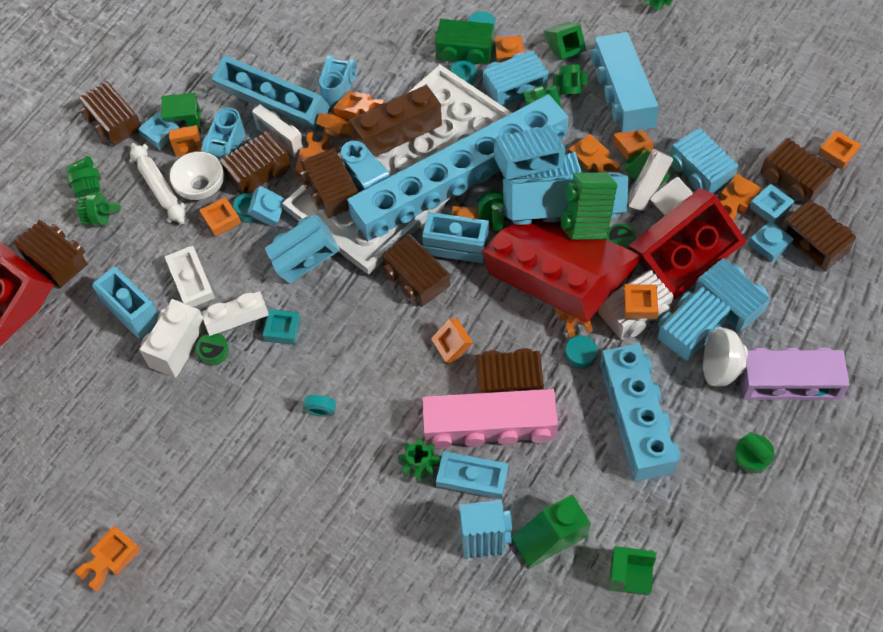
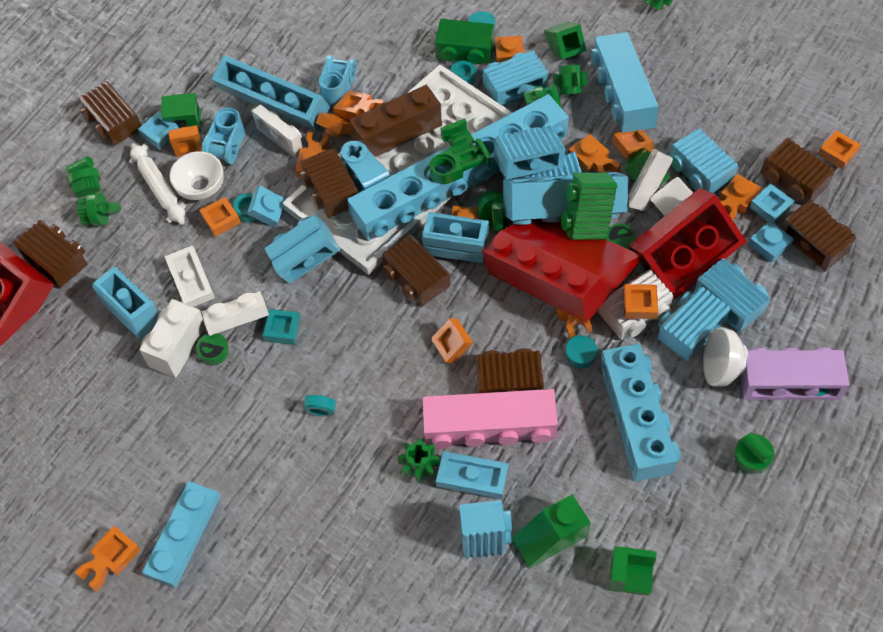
(181, 534): none -> medium azure plate
(255, 163): reddish brown brick -> none
(461, 154): none -> green piece

